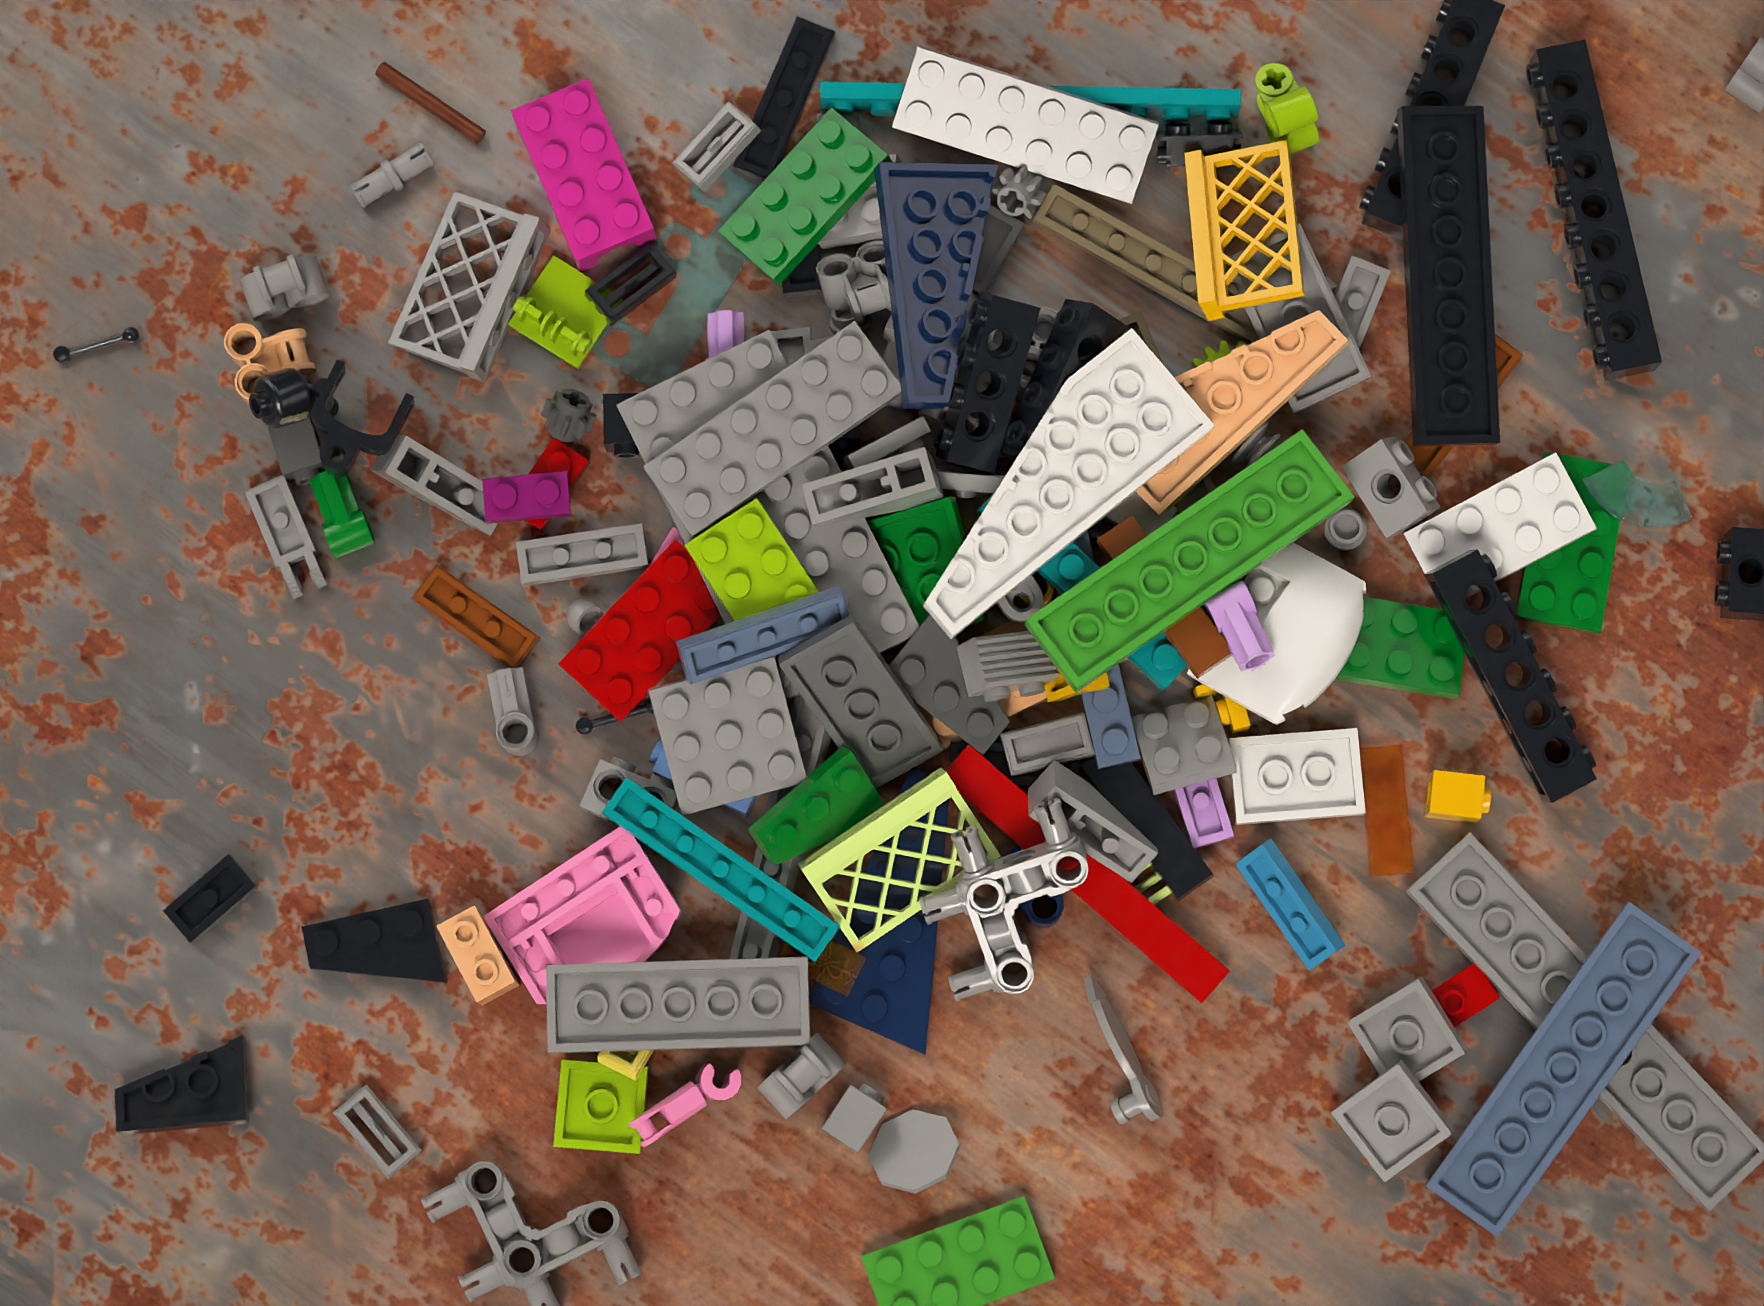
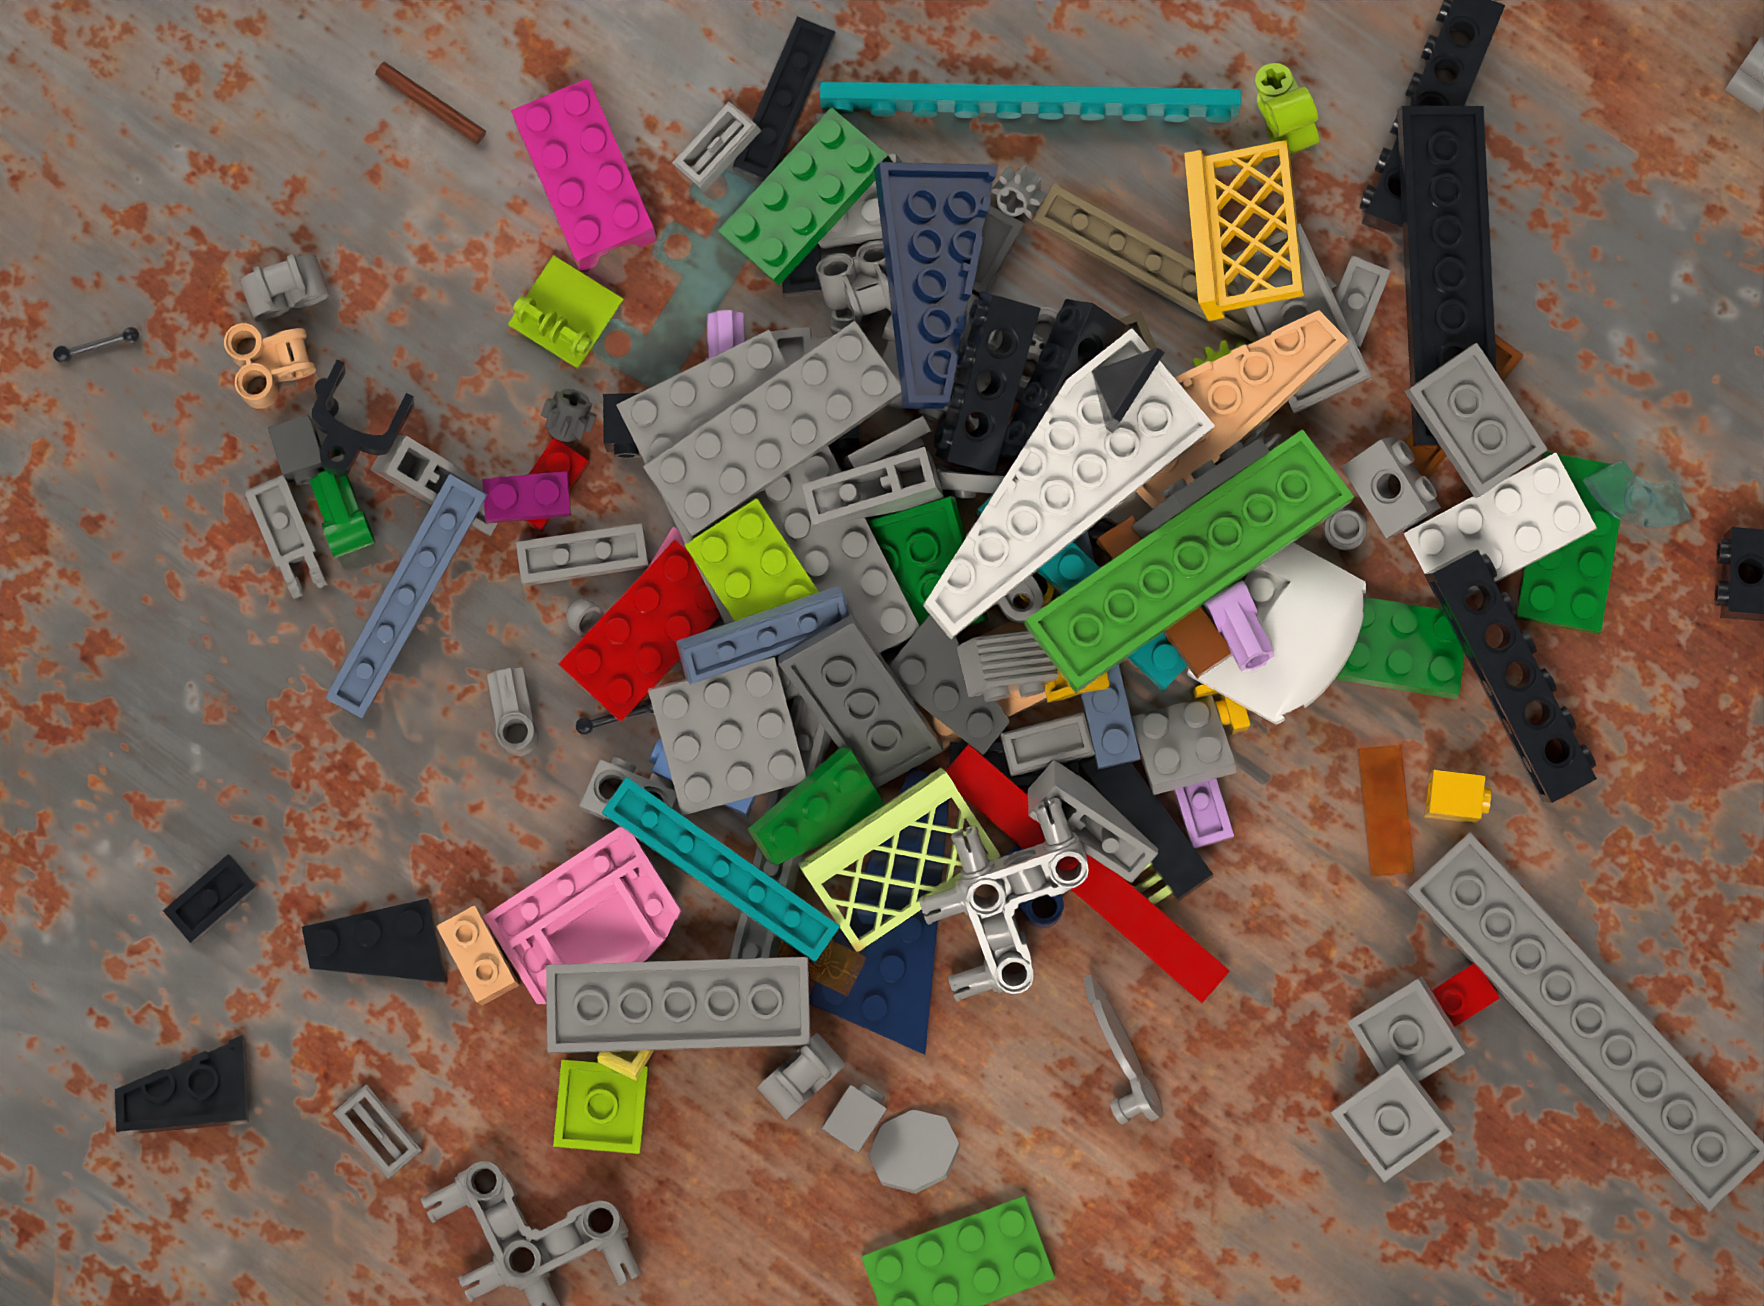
(282, 398): black head -> none
(391, 175): light grey pin -> none
(406, 596): none -> sand blue plate
(475, 618): dark orange tile -> none
(504, 288): light grey fence -> none
(639, 297): black tile -> none
(686, 1102): bright pink piece -> none
(1025, 124): plate -> none
(1121, 383): none -> black slope
(1180, 140): black hinge -> none
(1206, 479): none -> dark grey wing
(1290, 904): dark azure plate -> none
(1297, 776): white plate -> none
(1476, 420): none -> light grey plate
(1563, 1069): sand blue plate -> none
(1572, 66): black brick -> none

